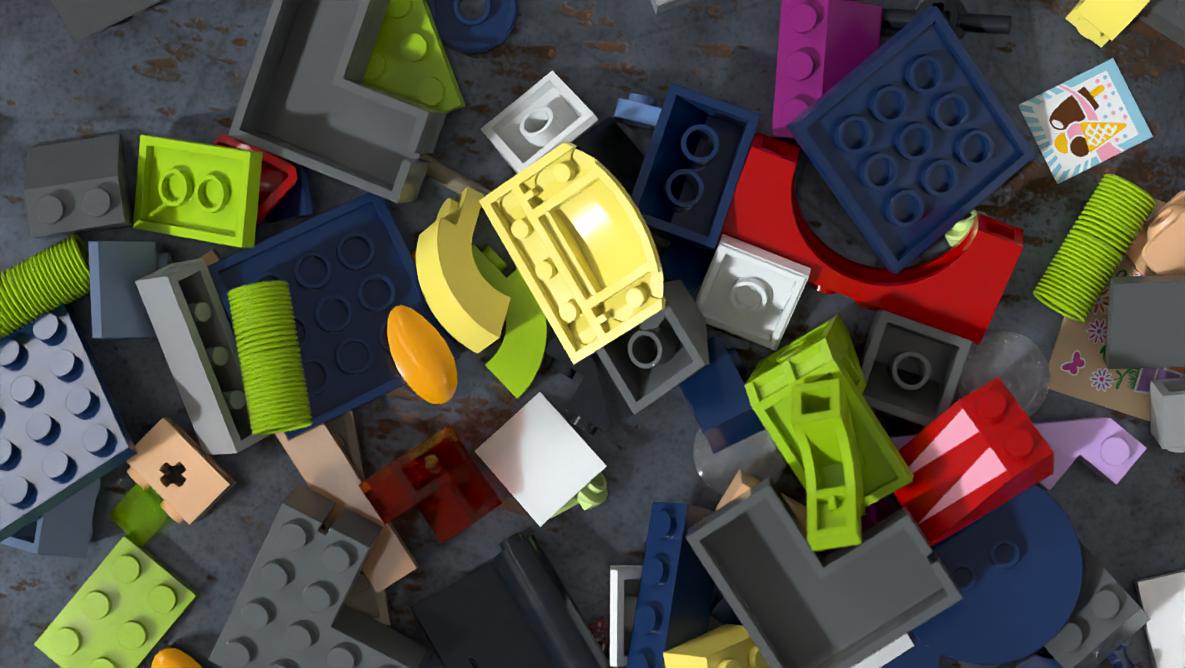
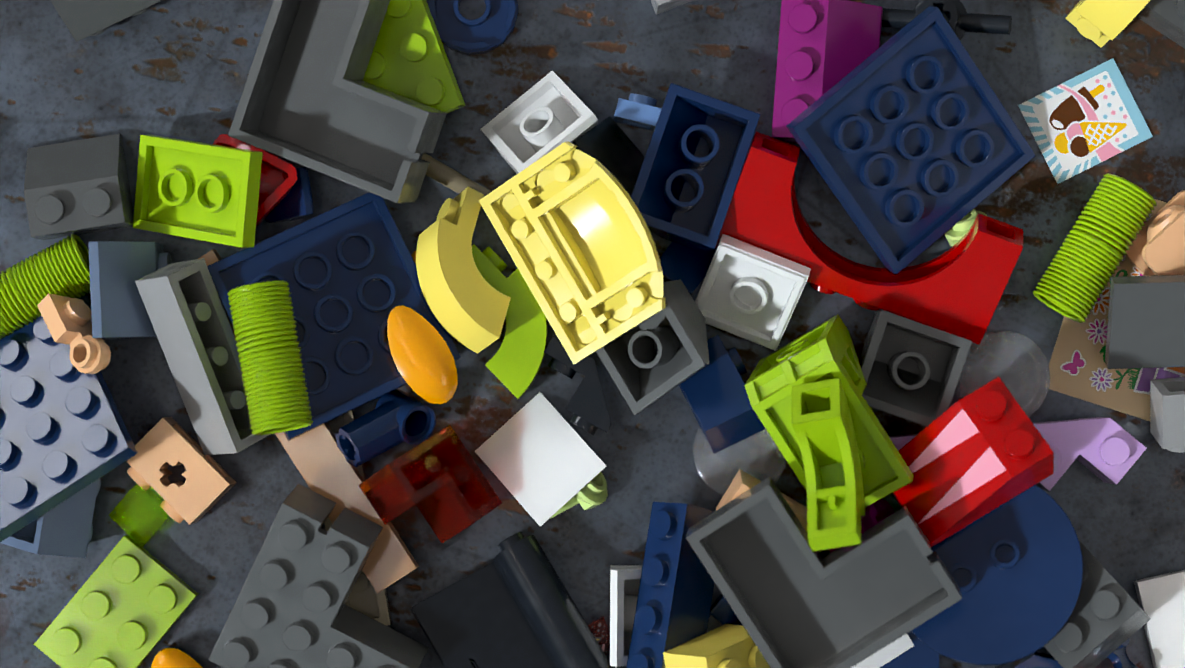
(71, 324): none -> light nougat plate
(394, 420): none -> dark blue piece

